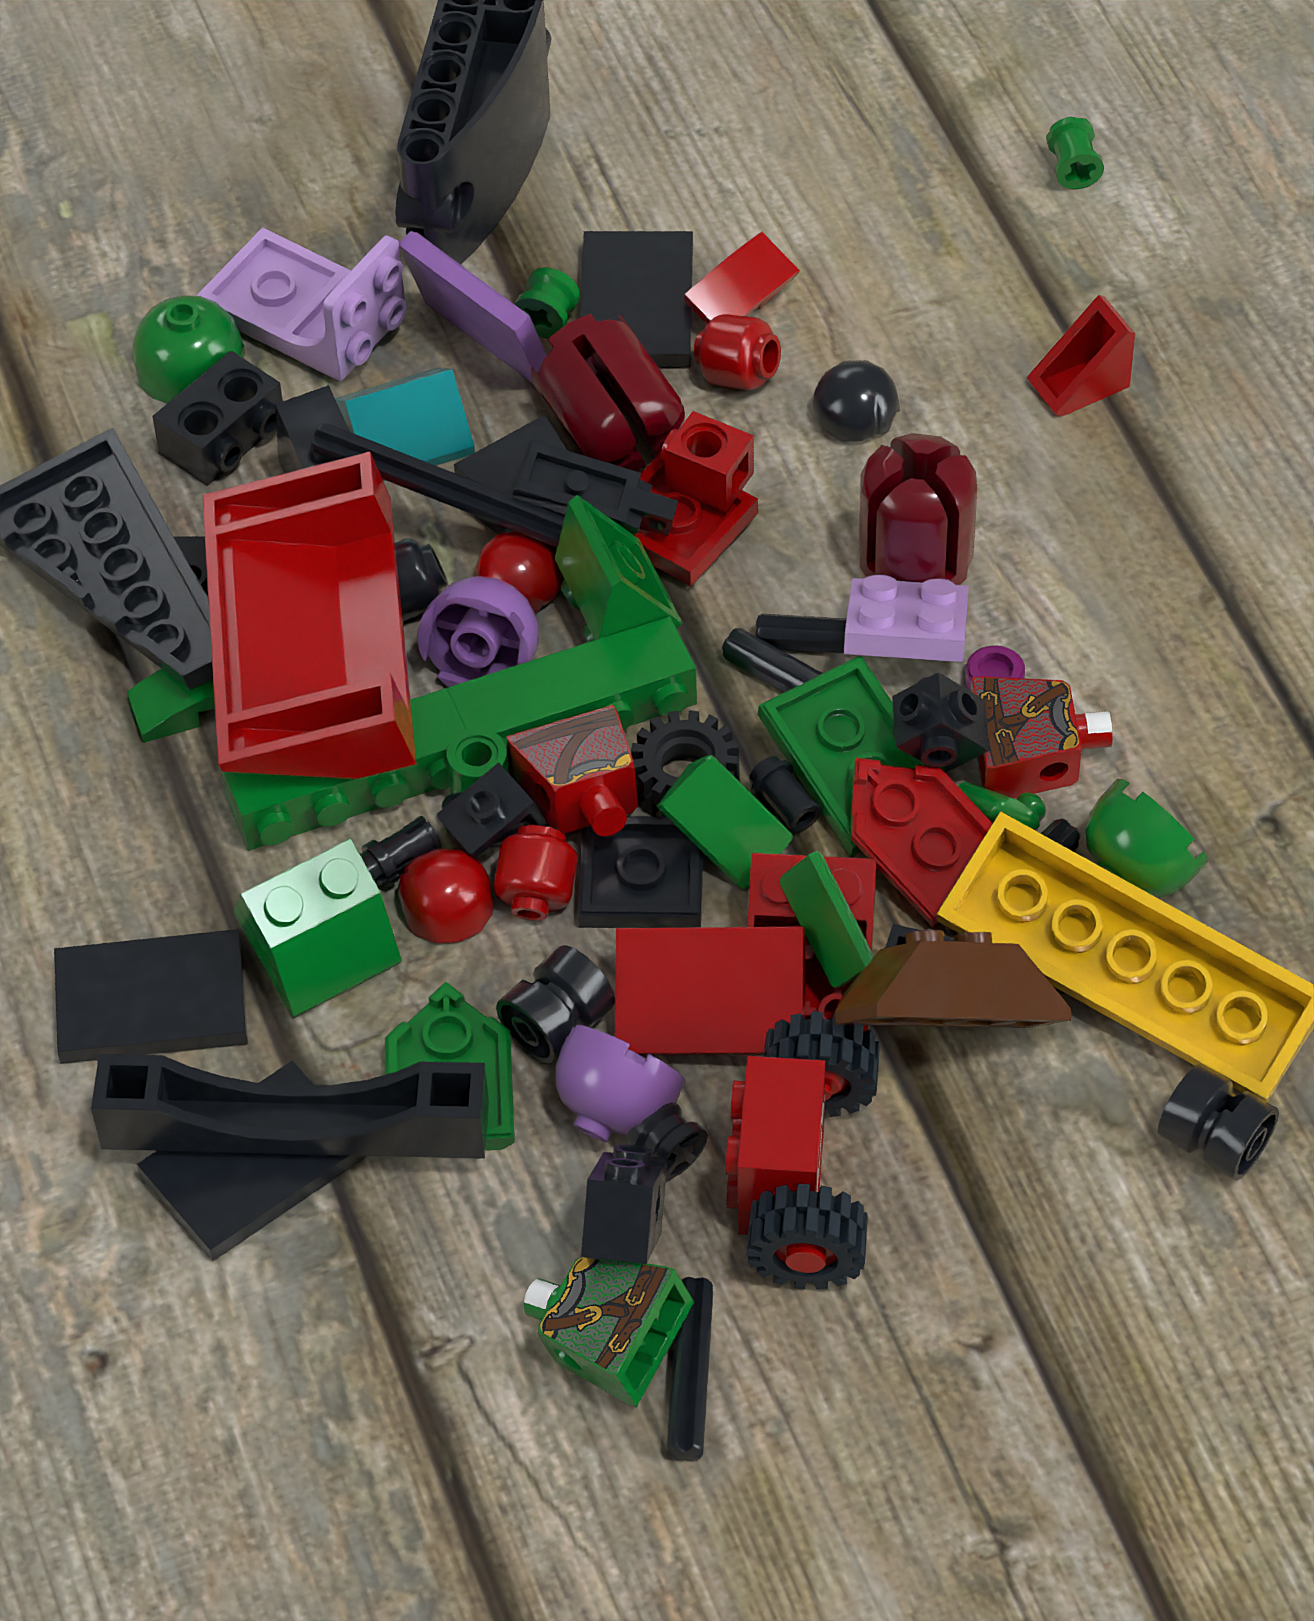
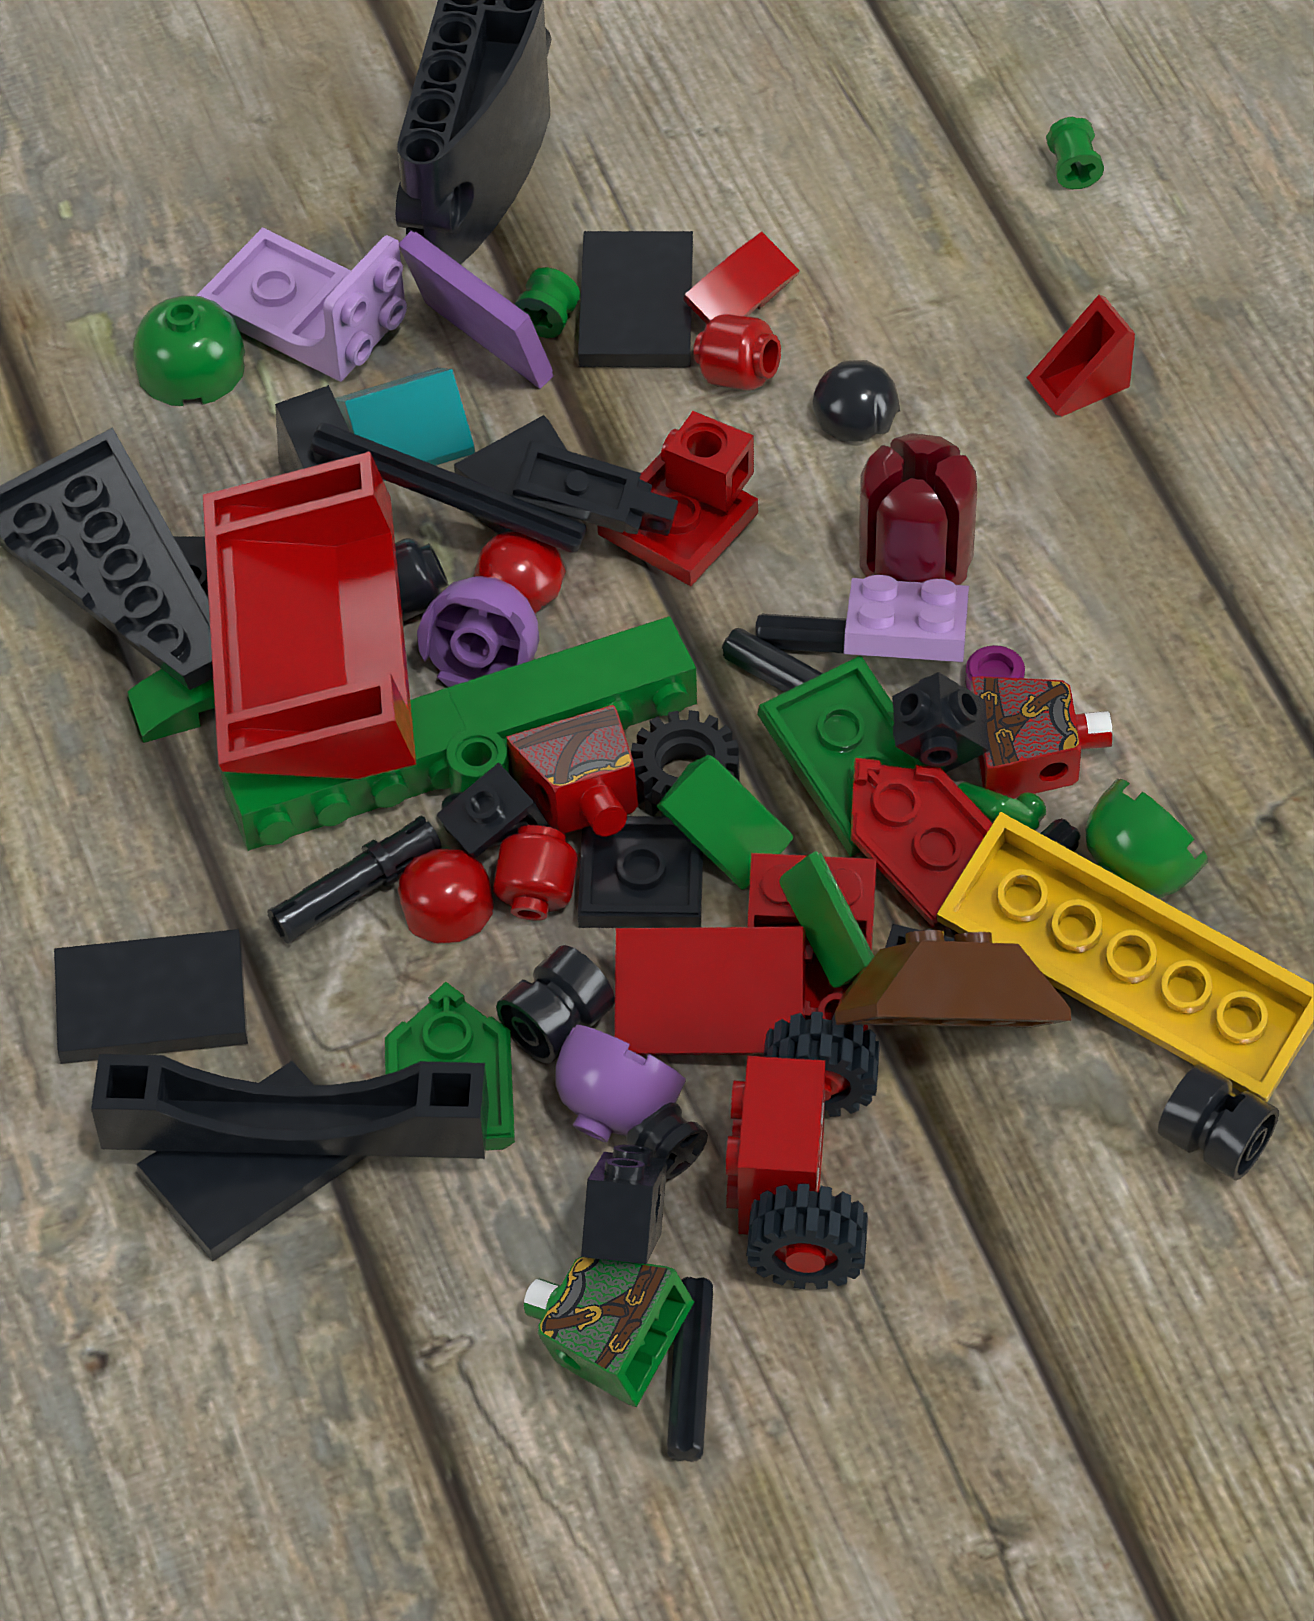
(218, 418): black brick -> none
(319, 928): green slope -> none
(608, 574): green slope -> none
(617, 370): dark red cylinder -> none
(776, 784): black pin -> none

